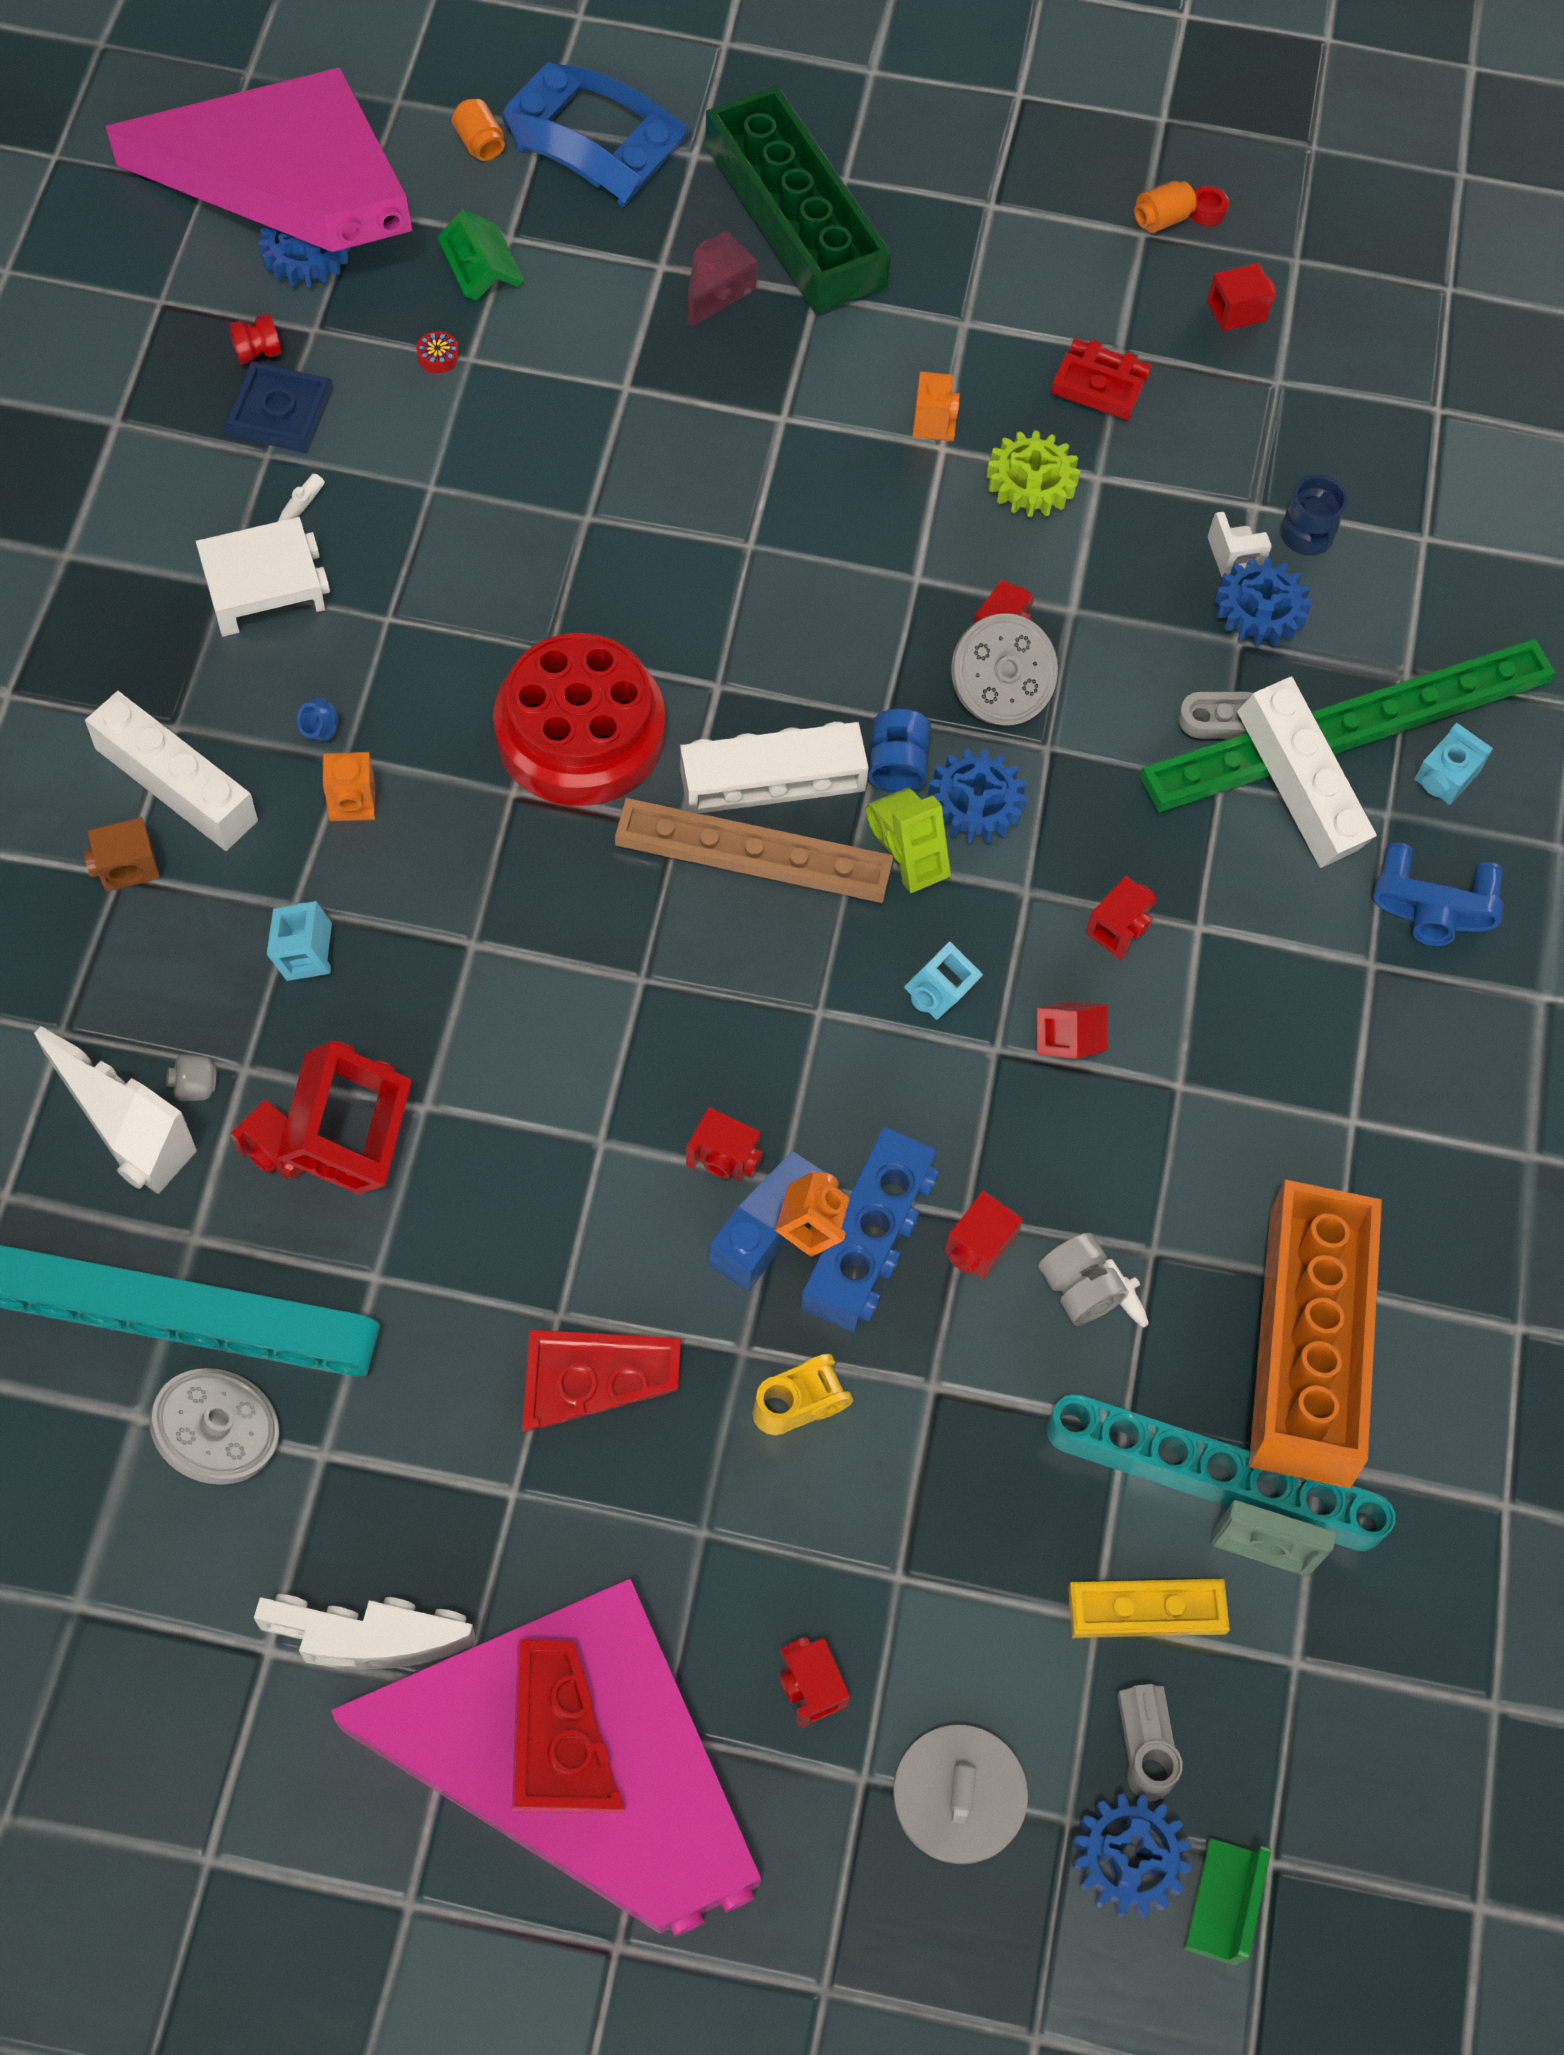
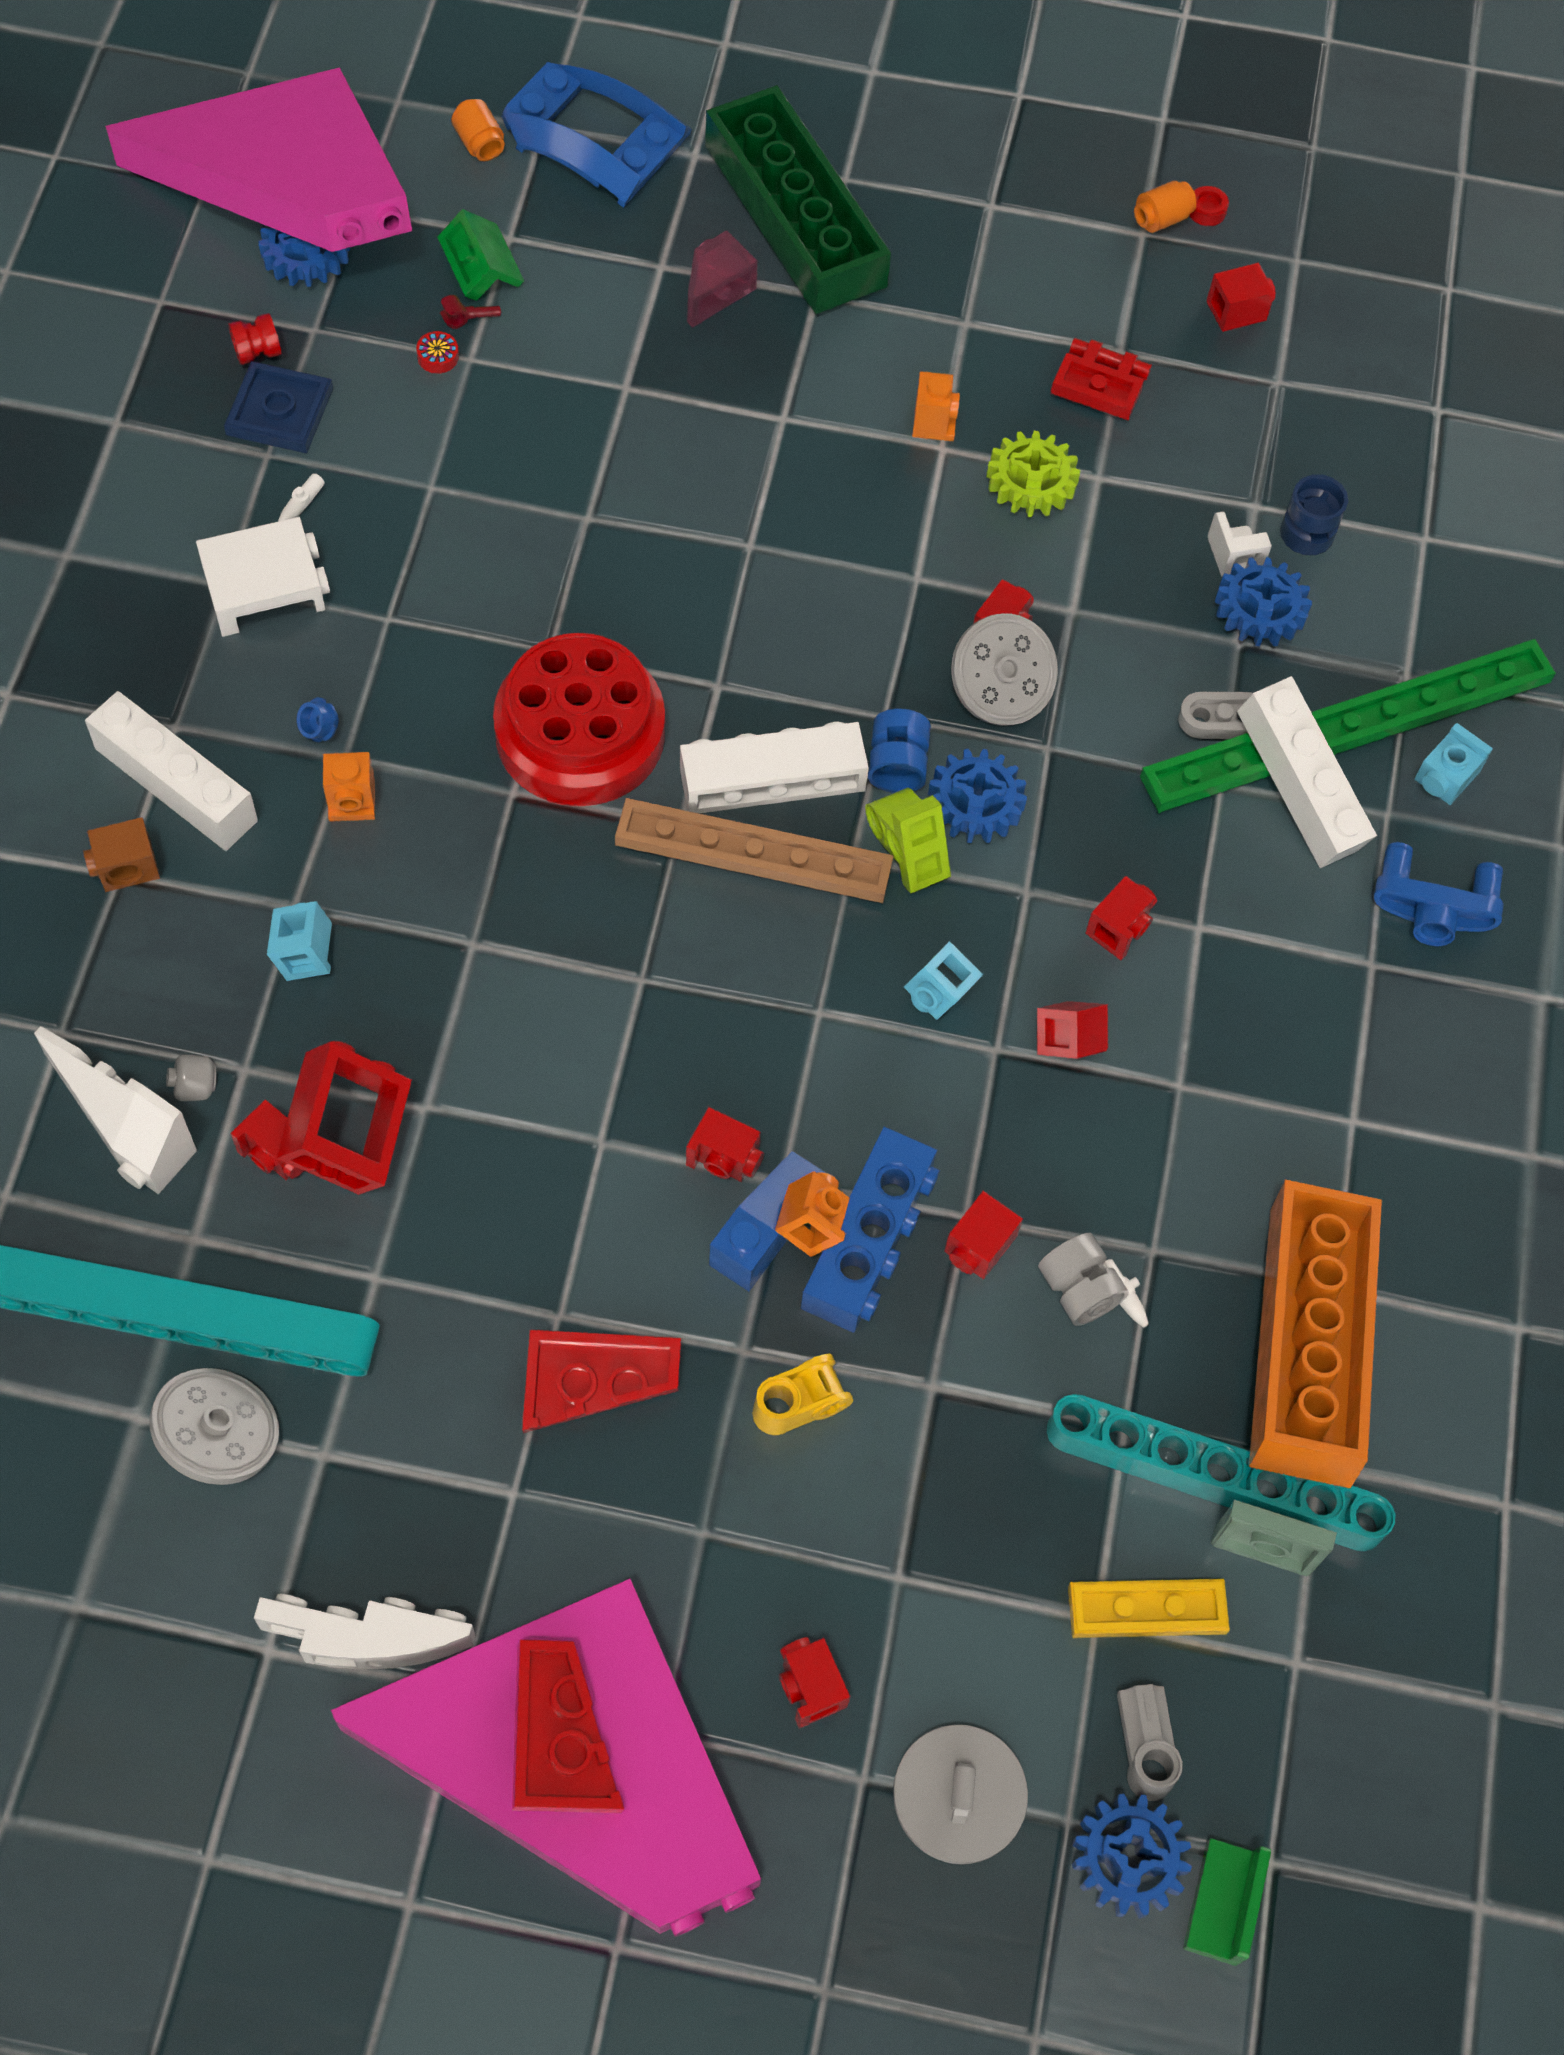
(457, 315): none -> dark red hand

